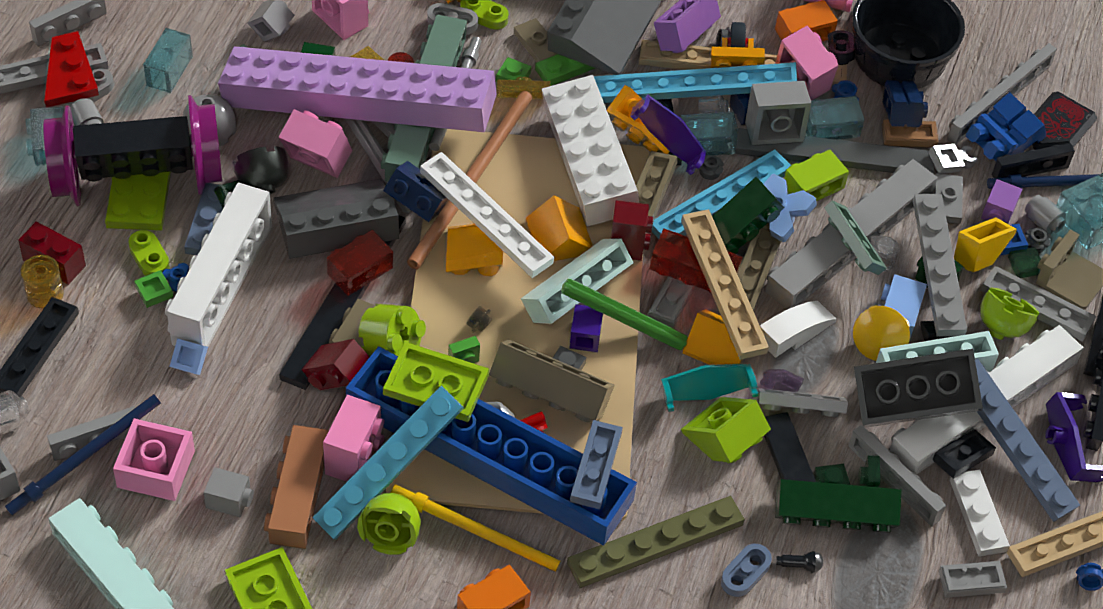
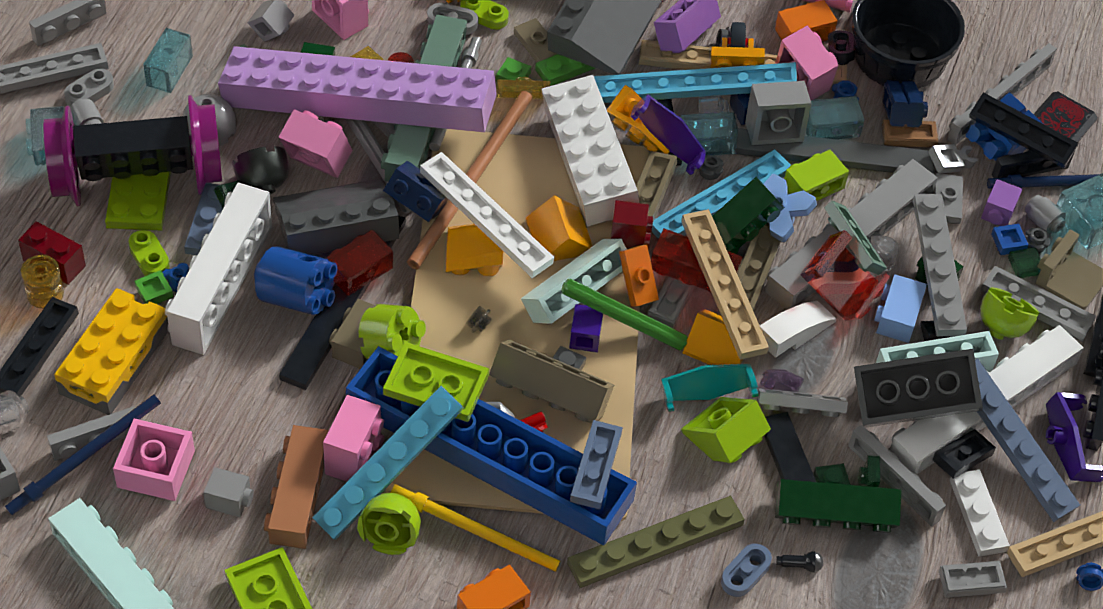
(68, 71): red wing -> none
(112, 352): none -> yellow piece
(188, 356): light blue plate -> none
(295, 280): none -> blue cylinder
(335, 364): dark red brick -> none
(465, 349): bright green plate -> none
(638, 275): none -> orange plate
(841, 280): none -> clear red panel
(878, 329): yellow dish -> none
(982, 244): yellow slope -> none
(1023, 130): none -> black plate

